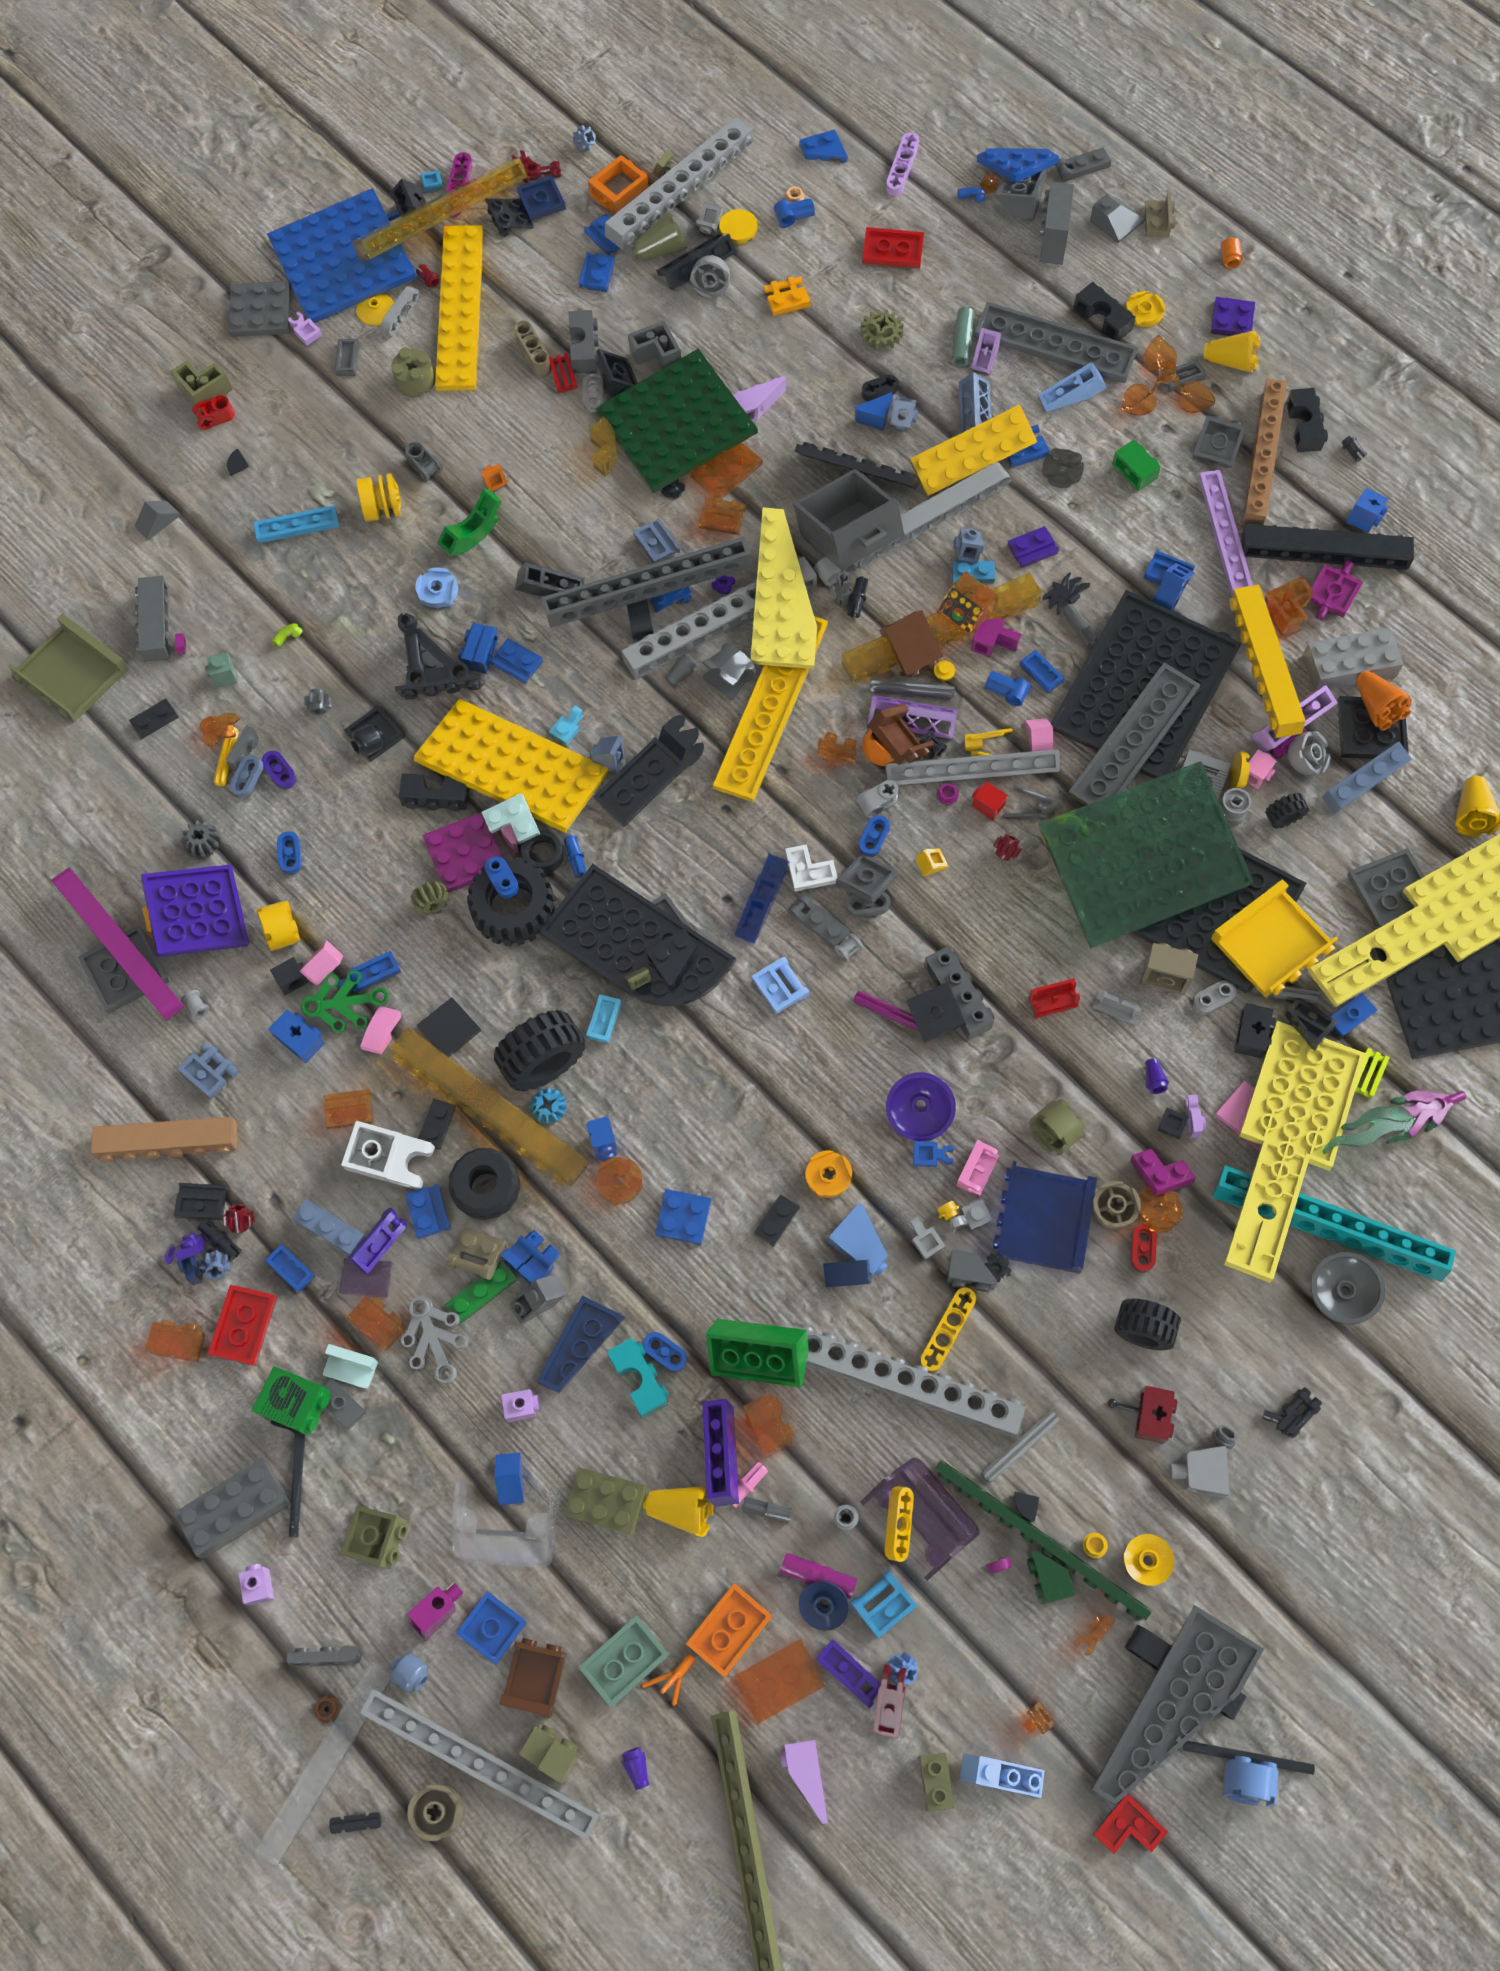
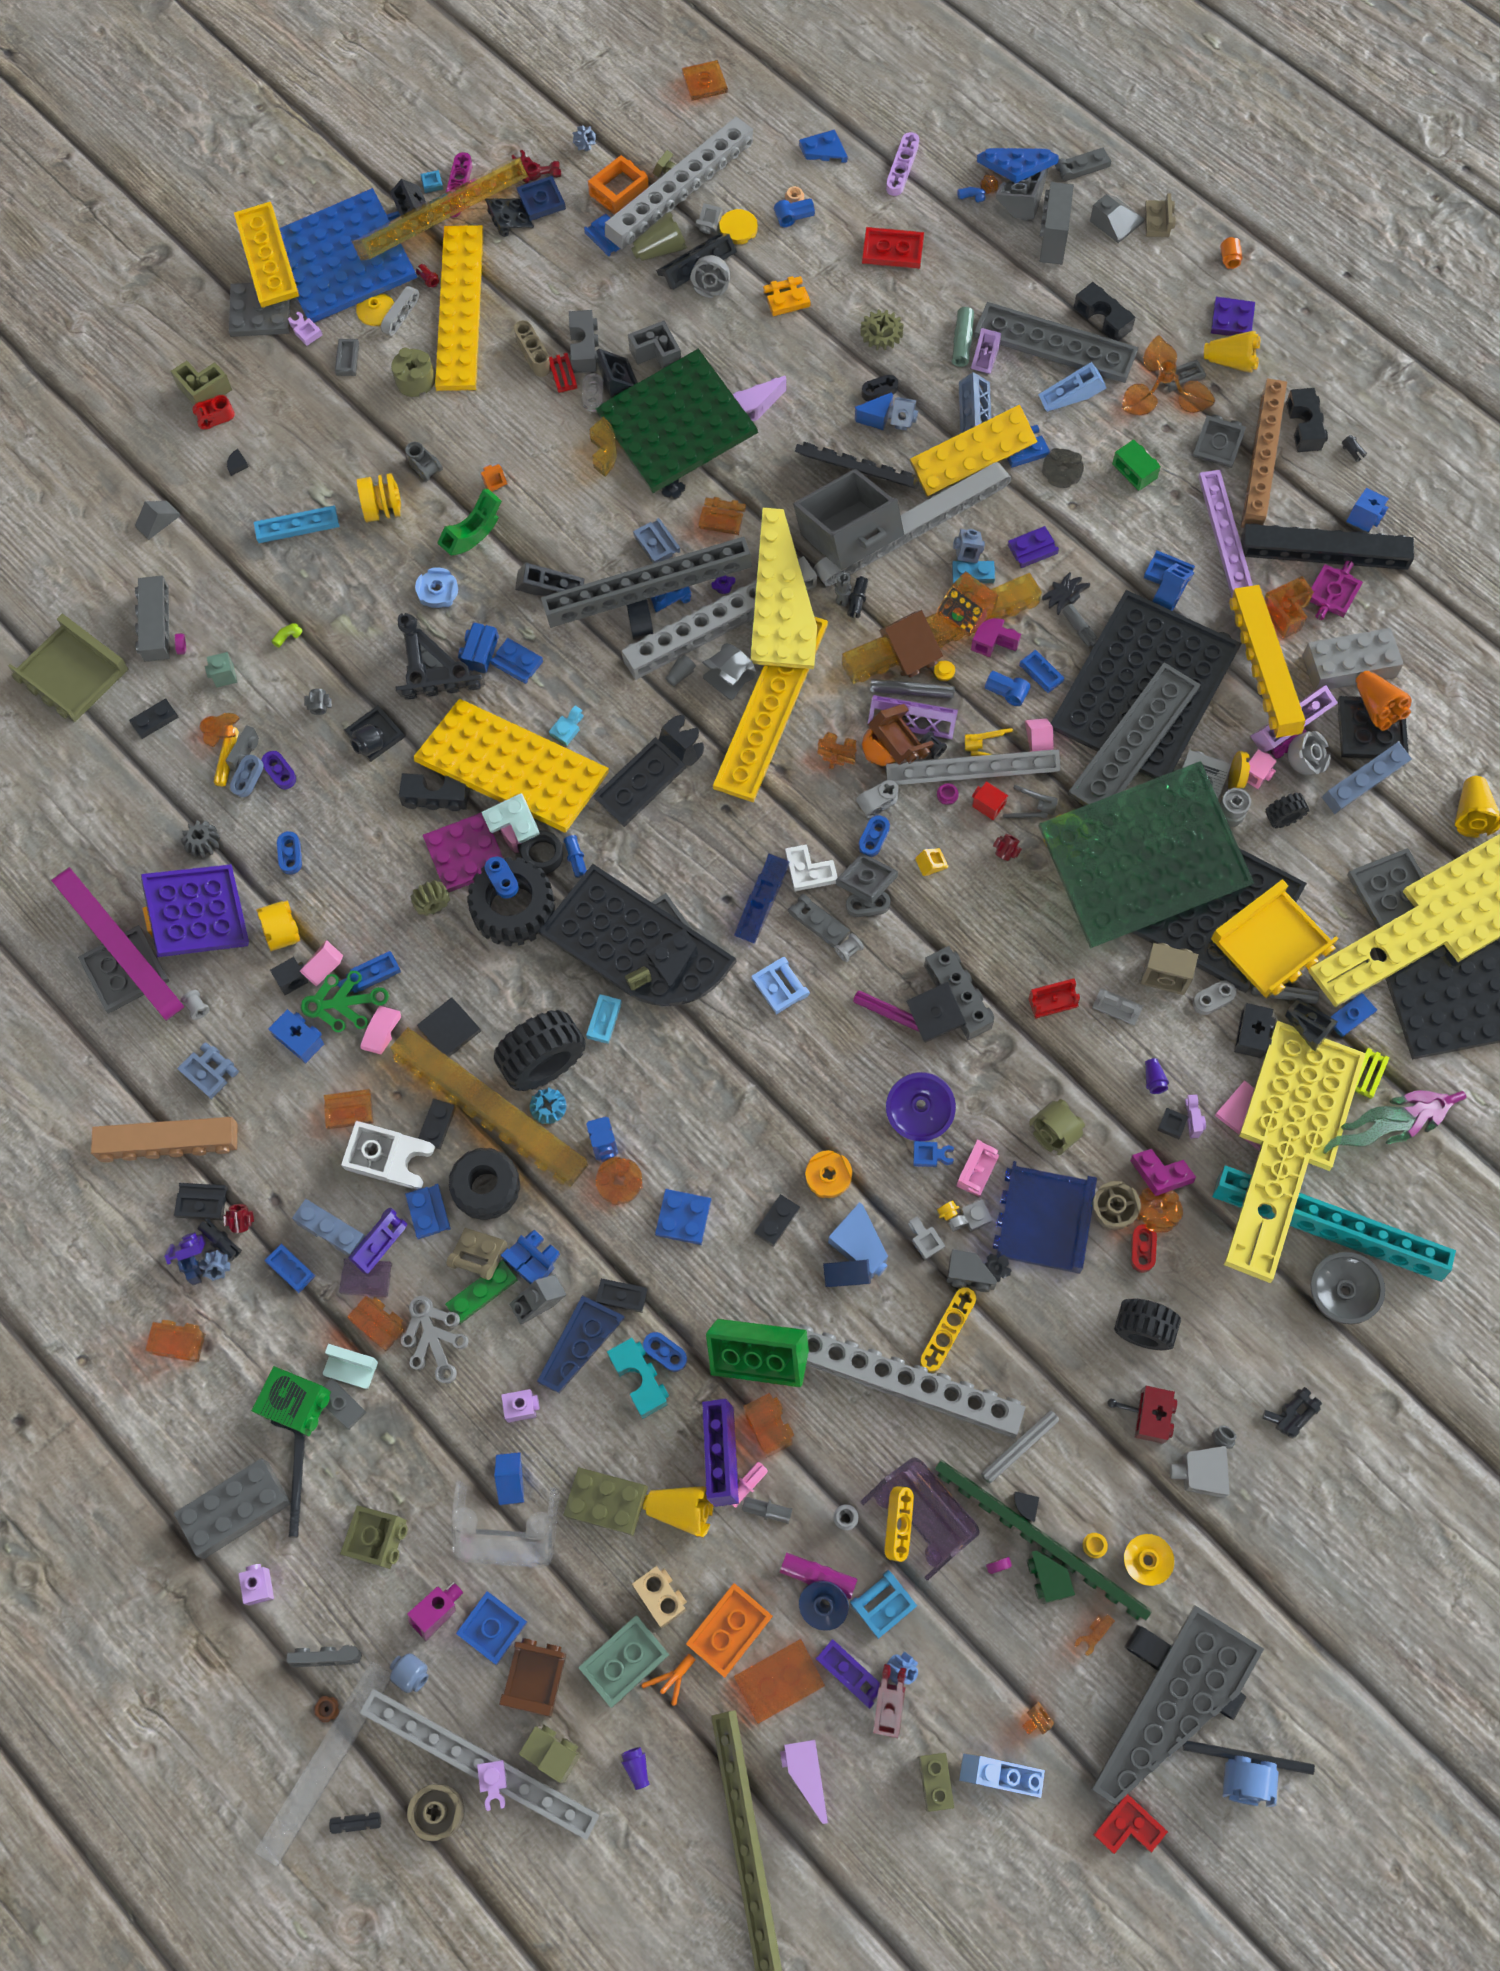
(242, 1325): red plate -> none
(266, 254): none -> yellow plate
(492, 1779): none -> lavender plate
(597, 271): blue plate -> none
(609, 753): sand blue slope -> none
(621, 1295): none -> black plate
(654, 1600): none -> tan brick
(704, 80): none -> clear orange plate
(727, 470): clear orange plate -> none
(1146, 308): yellow tile -> none

